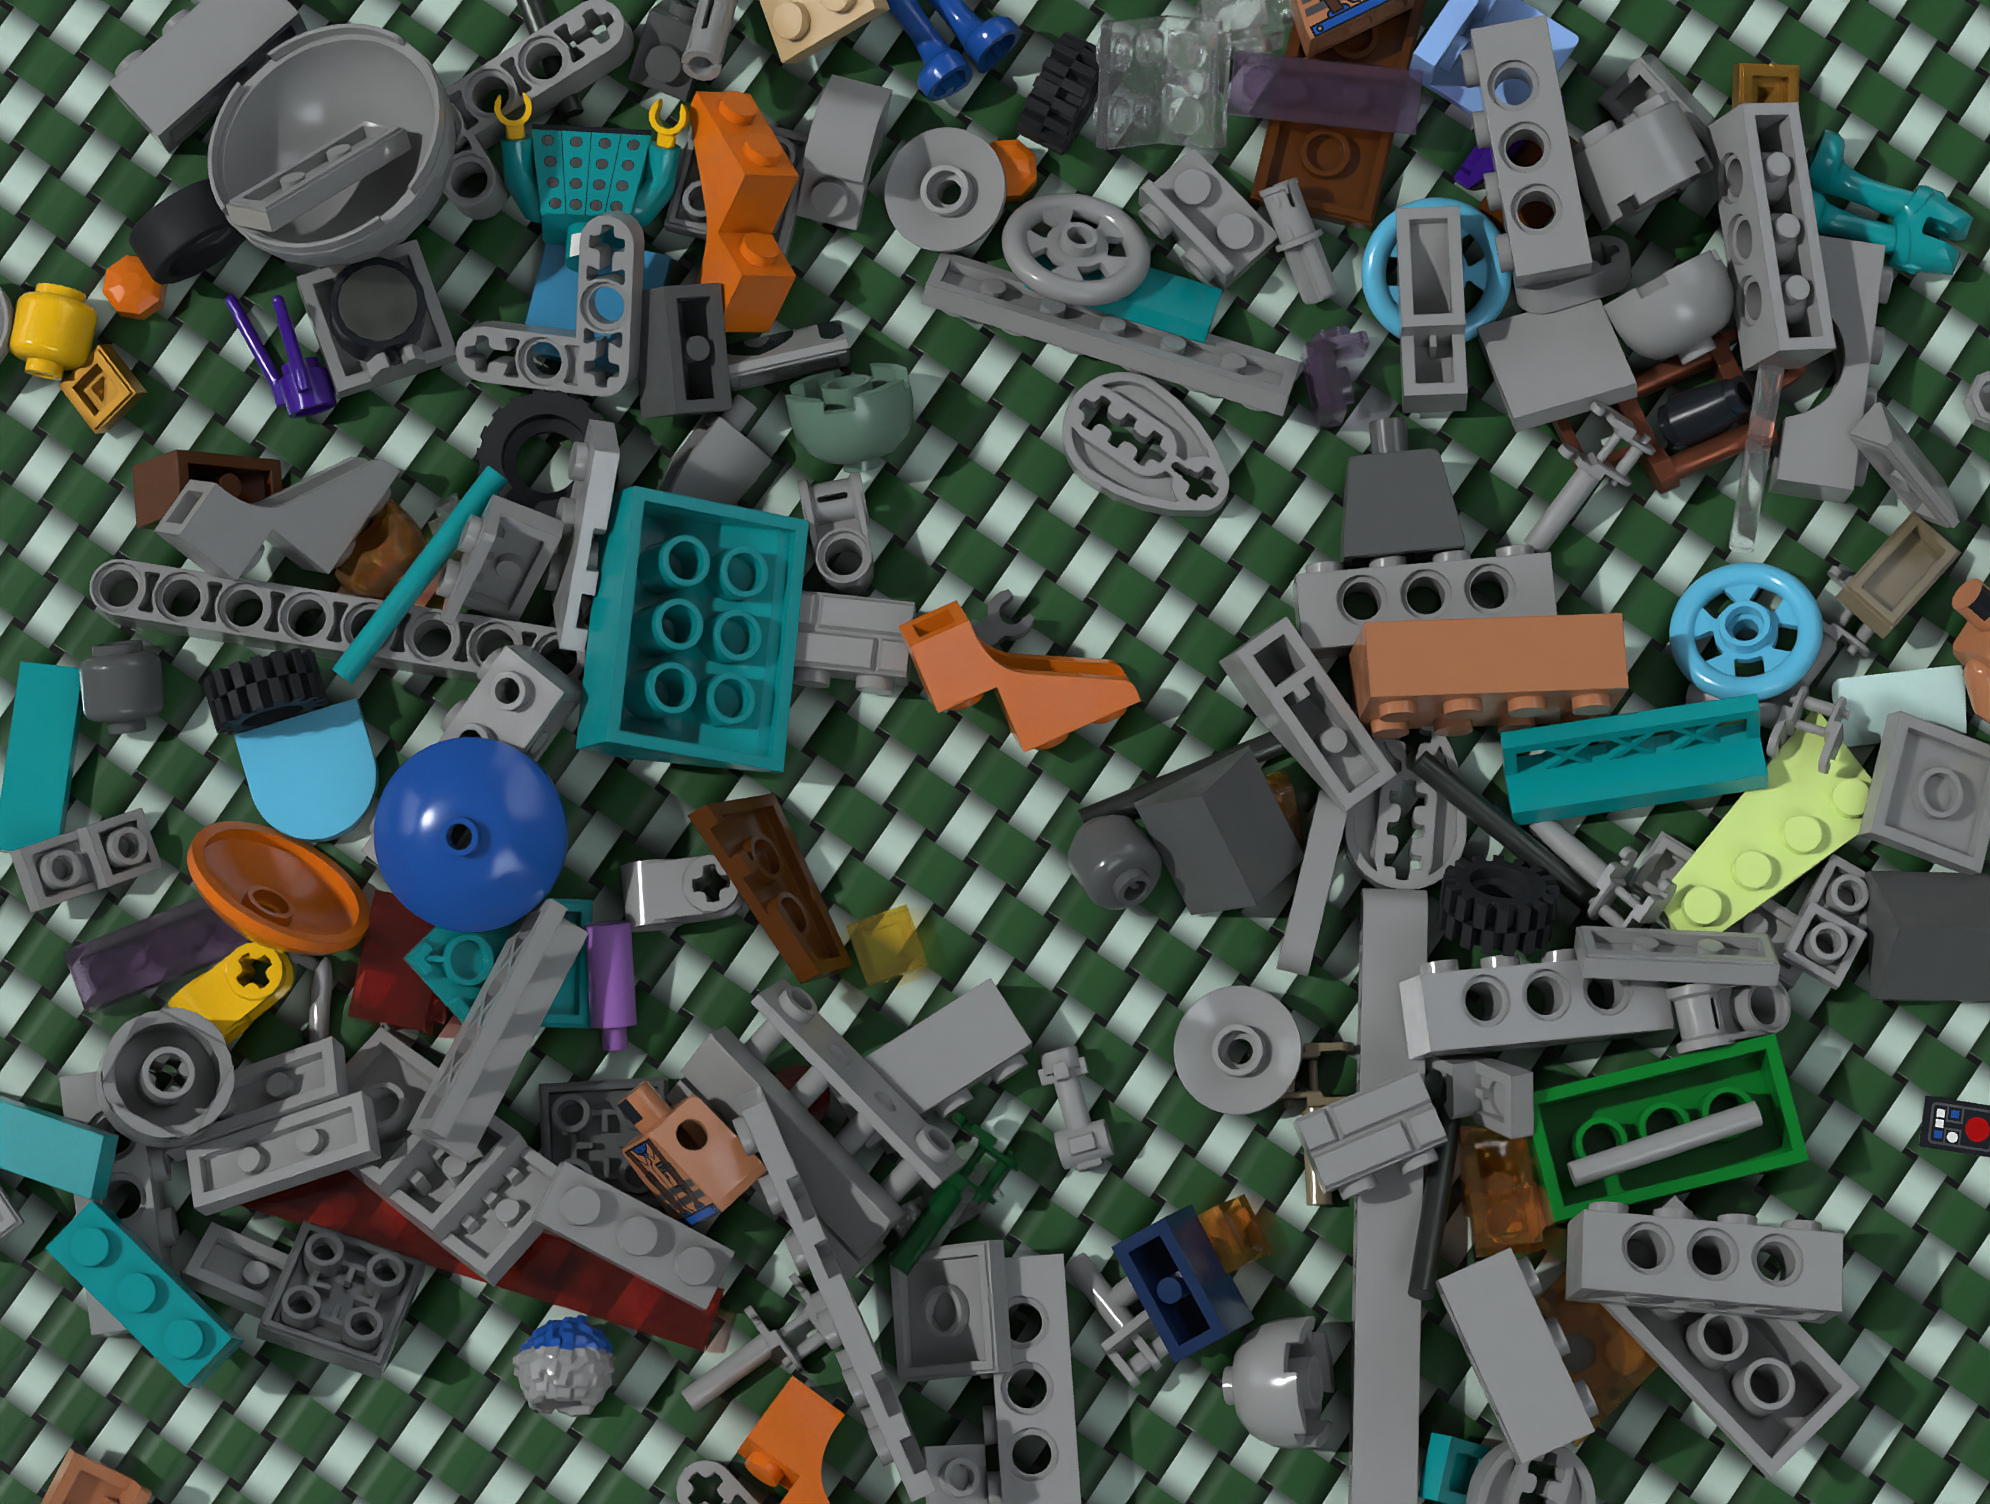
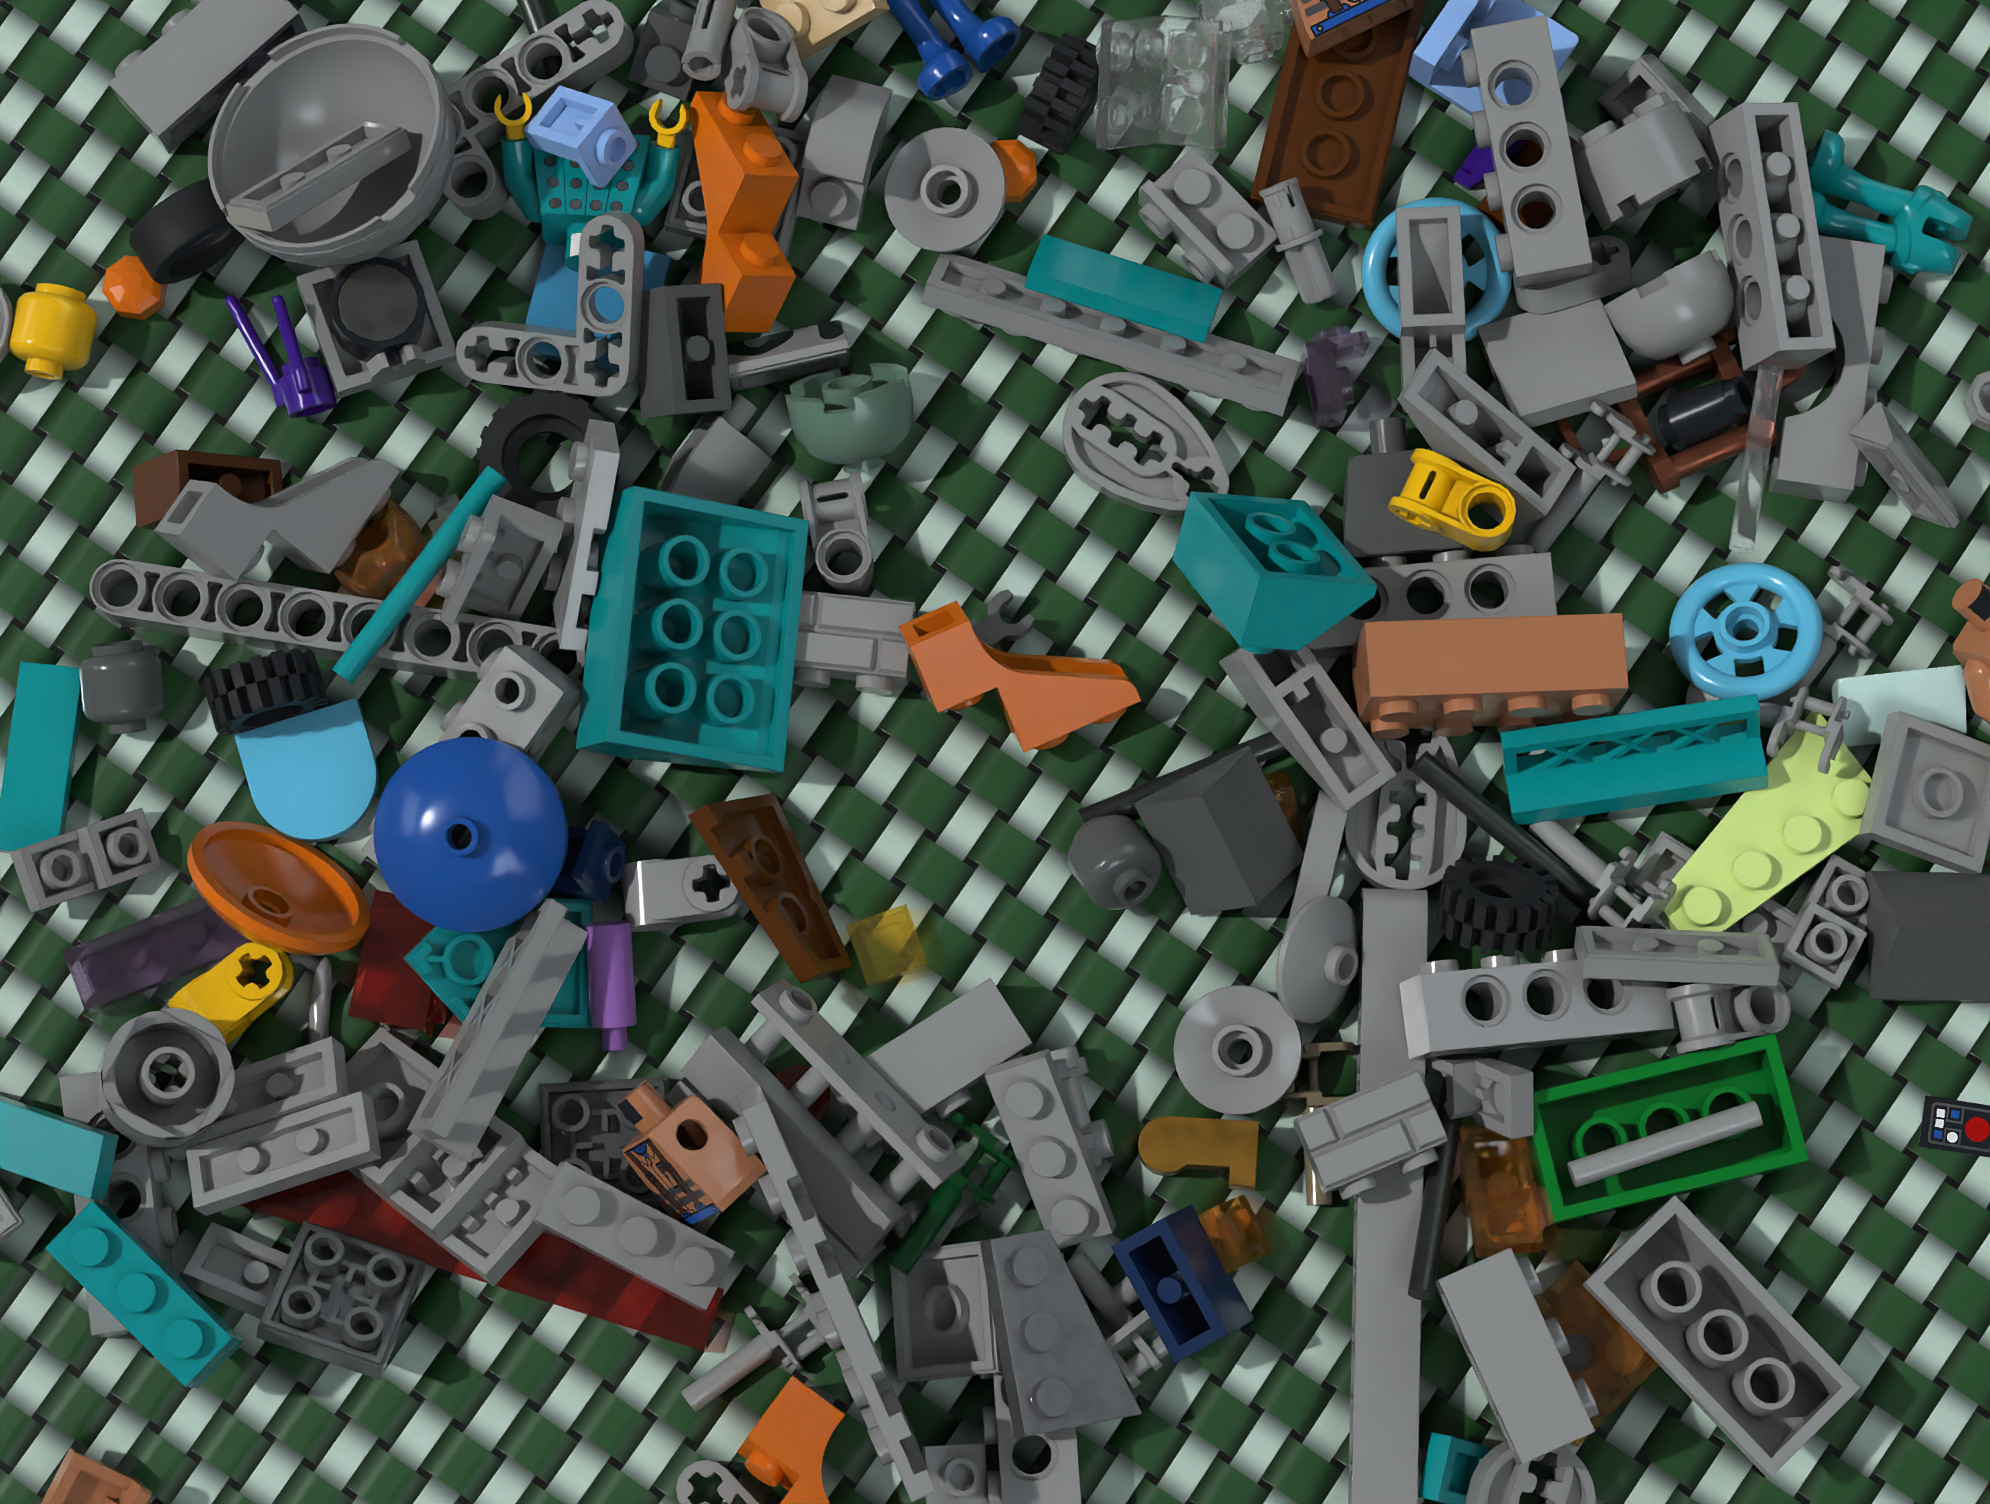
(102, 389): pearl gold tile -> none
(565, 1367): light grey piece -> none
(584, 132): none -> light blue bracket
(592, 862): none -> dark blue bracket
(764, 66): none -> light grey piece
(1048, 1340): none -> flat silver wing
(1050, 1149): none -> light grey plate
(1076, 249): light grey plate -> none
(1179, 1143): none -> pearl gold leg
(1268, 569): none -> teal slope
(1281, 1383): light grey cylinder -> none
(1317, 959): none -> light grey dish
(1325, 92): clear purple plate -> none
(1450, 500): none -> yellow piece
(1484, 437): none -> light grey slope
(1604, 1274): light grey brick -> none
(1764, 83): pearl gold tile -> none
(1898, 575): dark tan tile -> none

